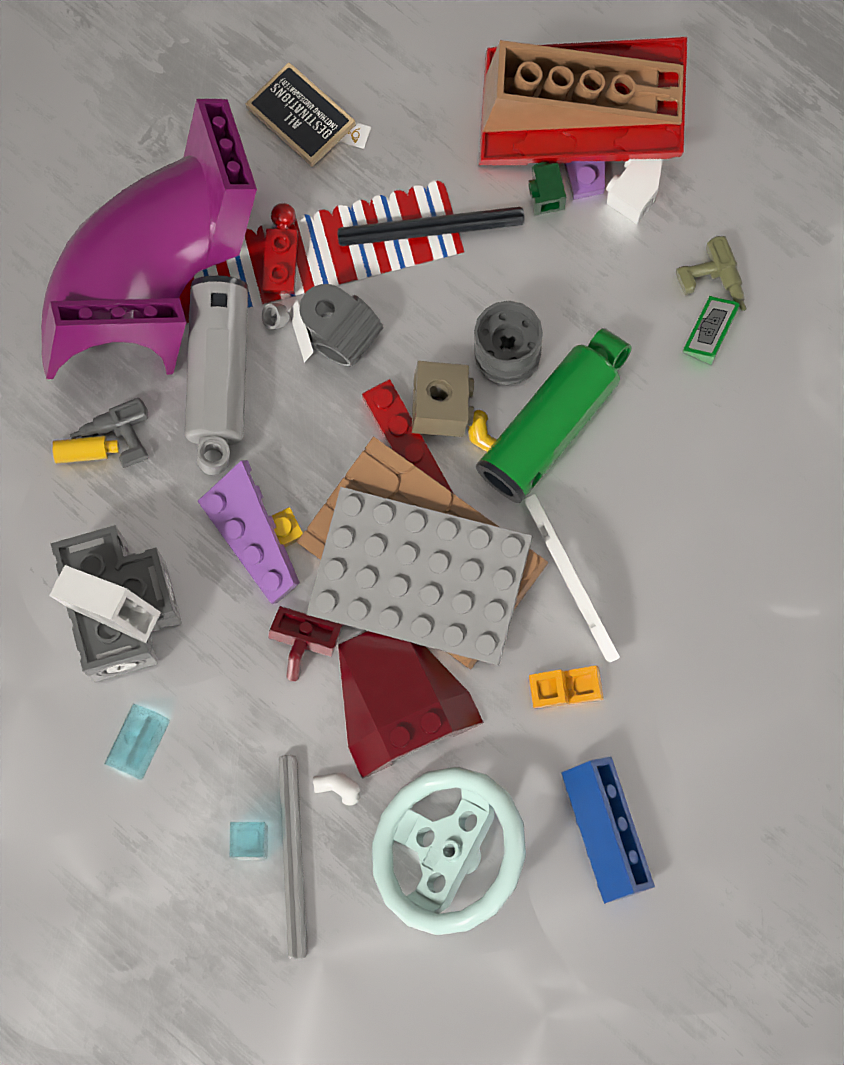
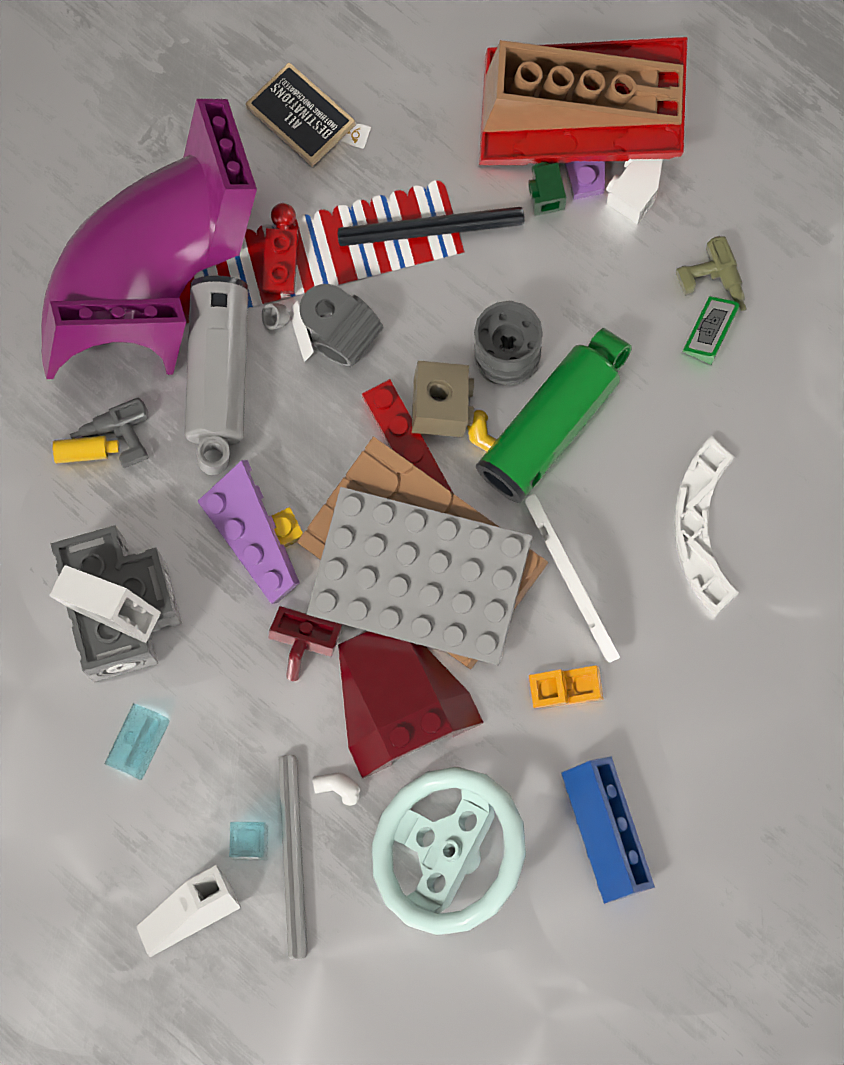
(188, 910): none -> white slope
(693, 529): none -> white tile

